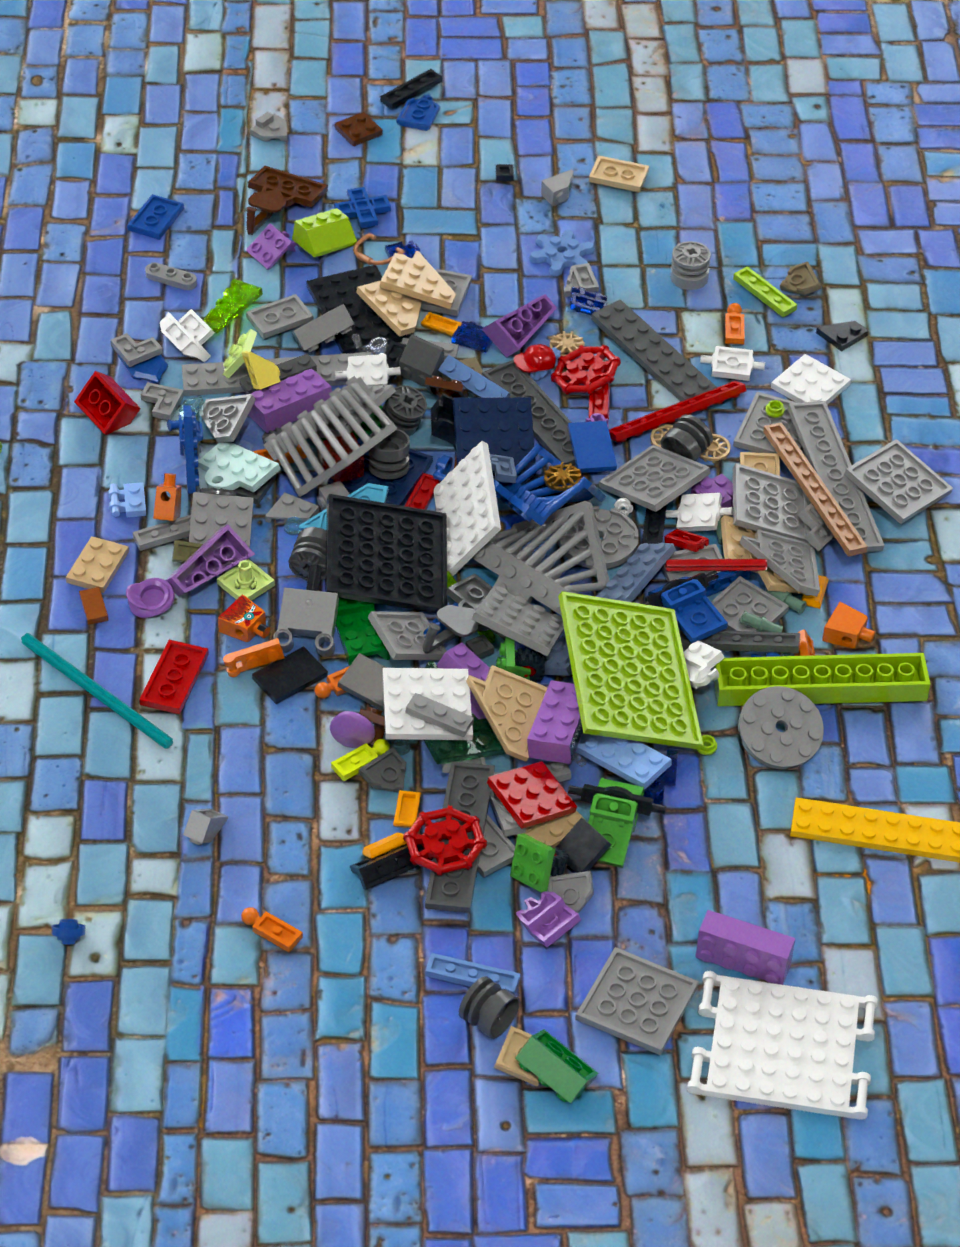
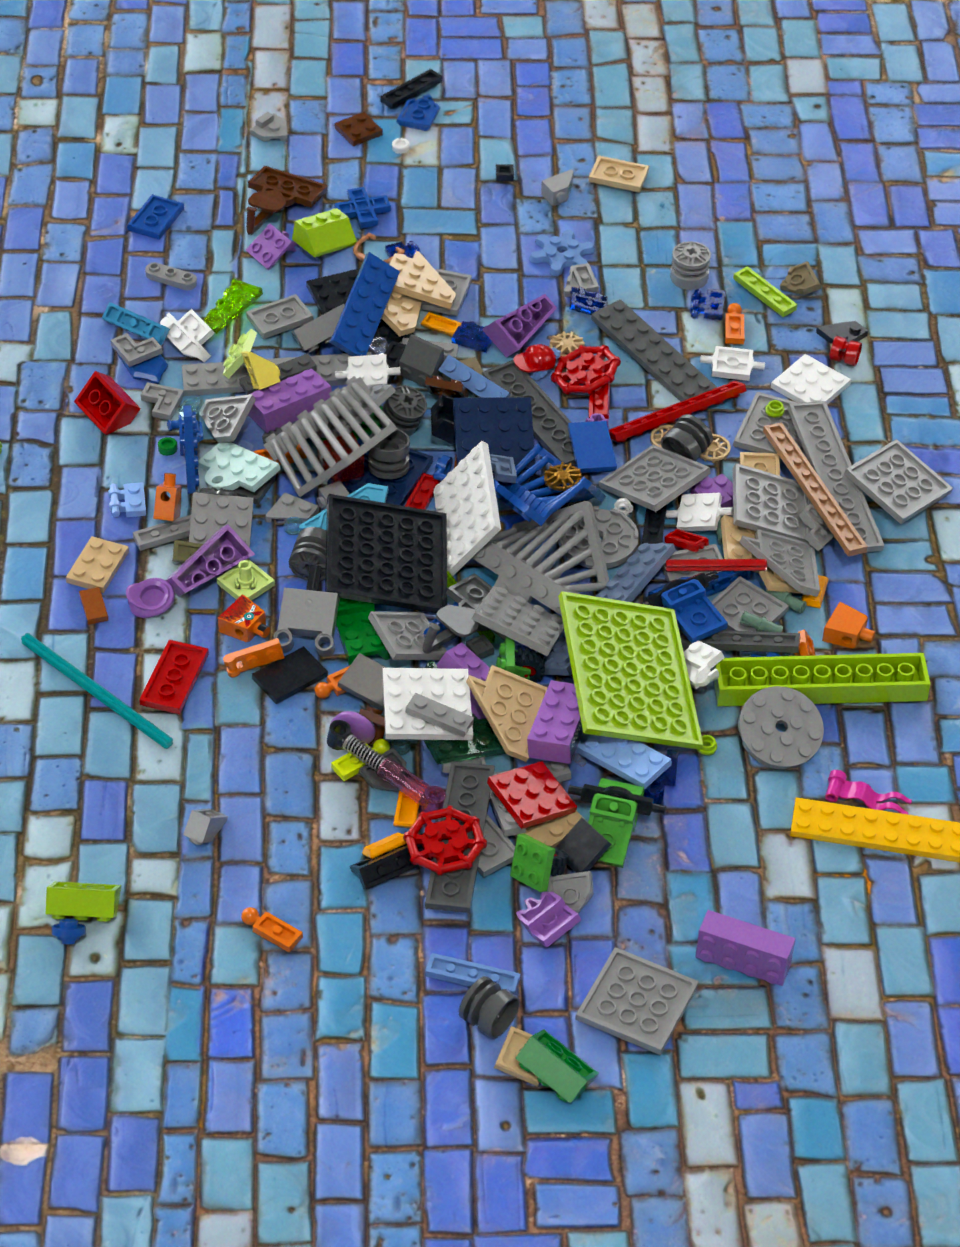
(82, 900): none -> lime slope
(135, 323): none -> dark azure plate
(167, 446): none -> green tile
(364, 306): none -> blue plate
(400, 145): none -> white tile
(427, 796): none -> piece
(714, 304): none -> clear blue plate
(783, 1046): white plate -> none
(851, 353): none -> red wheel
(860, 790): none -> dark pink flag

